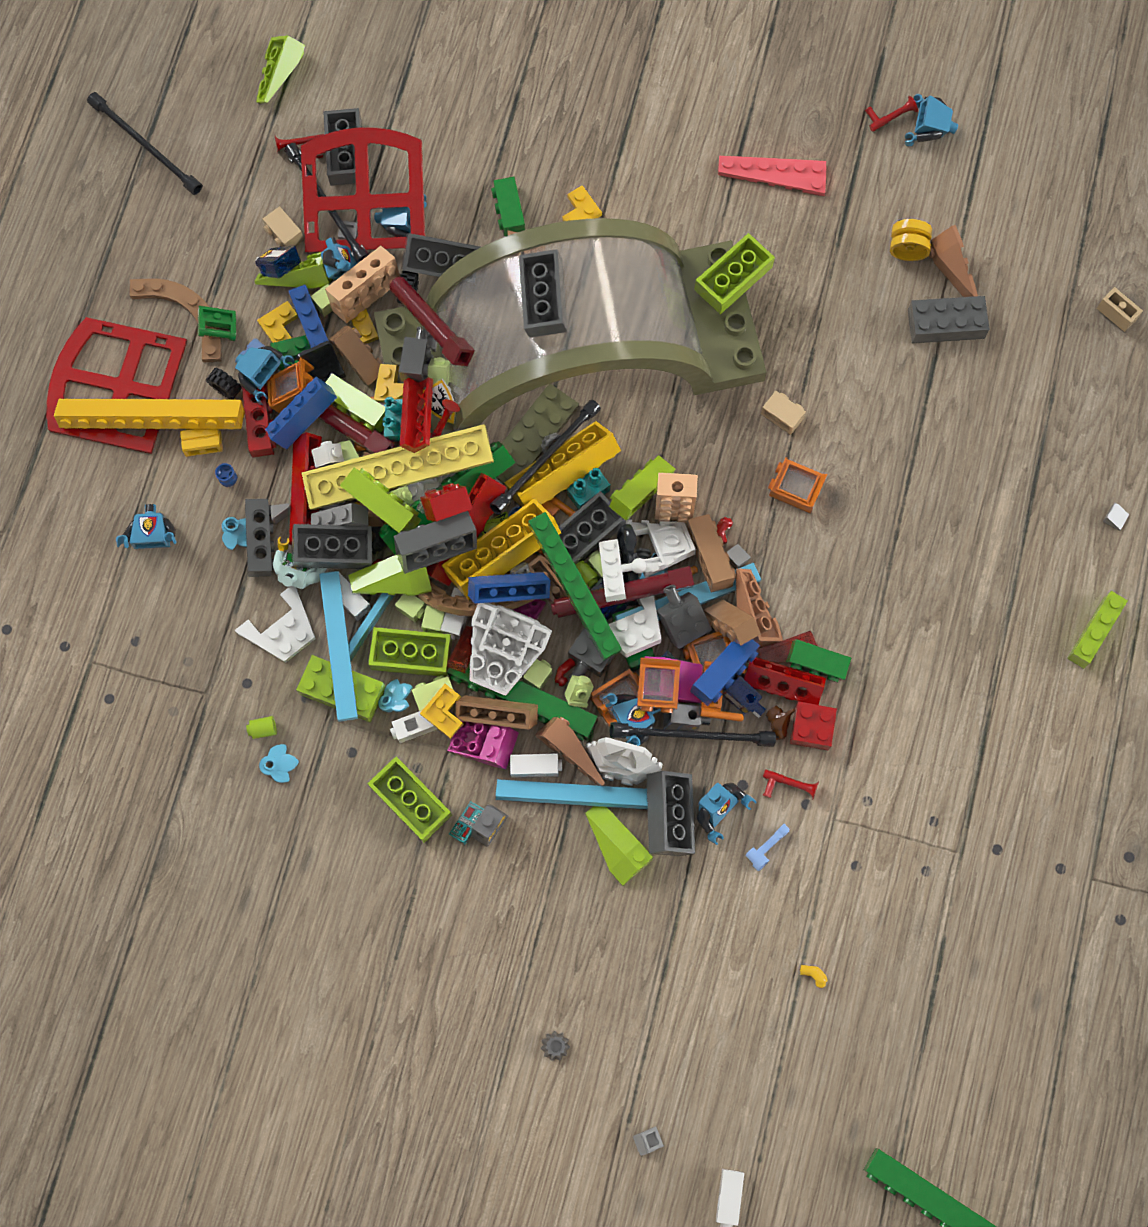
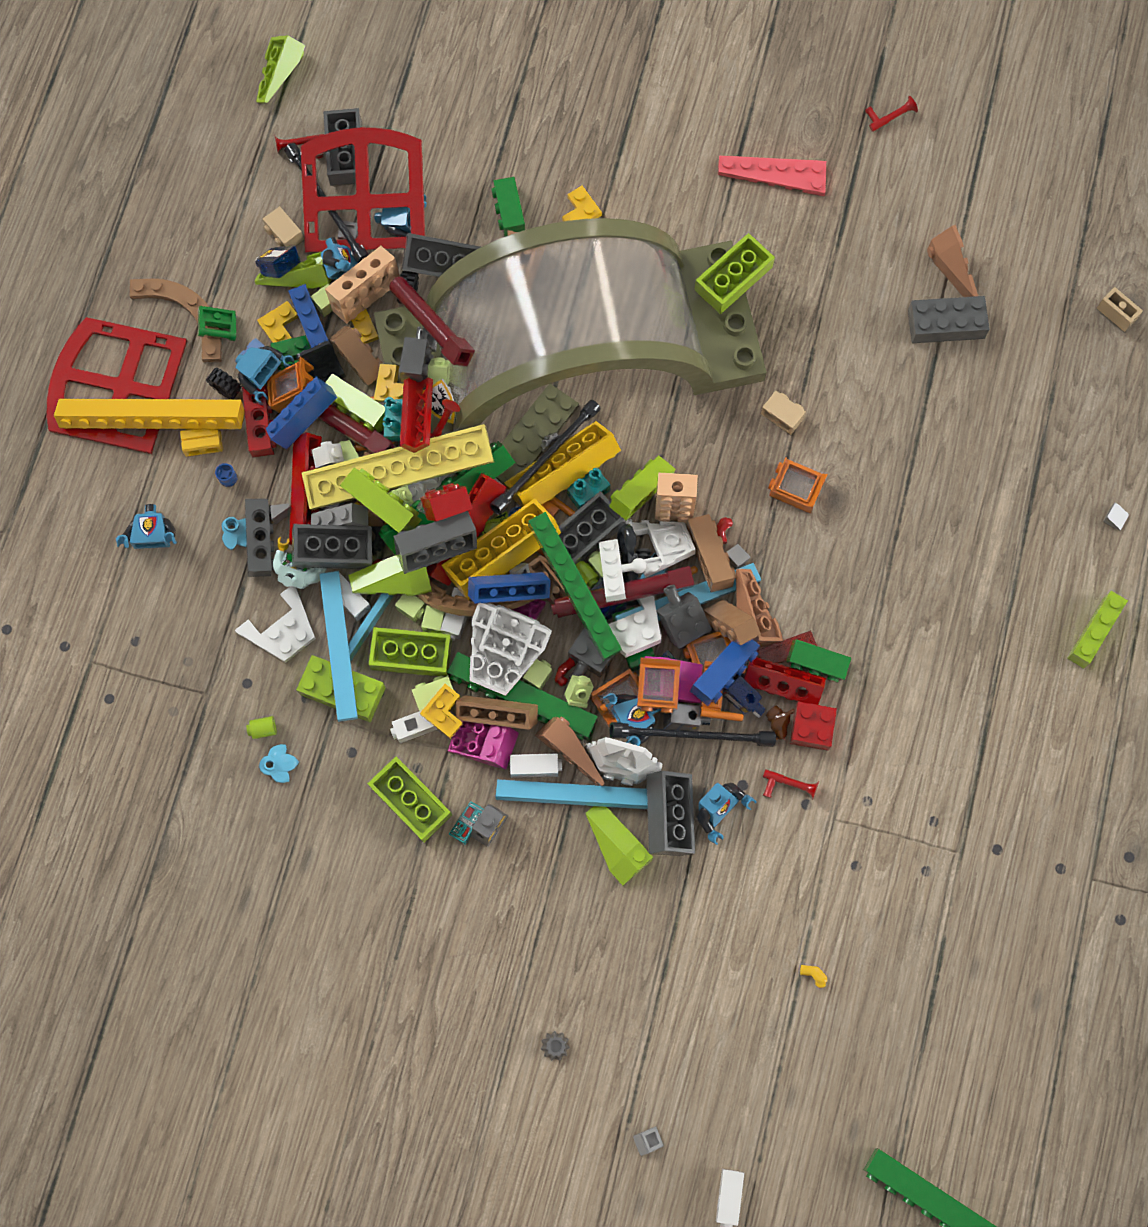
(99, 104): black hose -> none
(395, 697): medium azure plate -> none
(461, 655): clear red tile -> none
(543, 293): dark grey brick -> none
(757, 856): light blue brick -> none
(911, 240): yellow wheel -> none
(932, 120): dark azure torso -> none

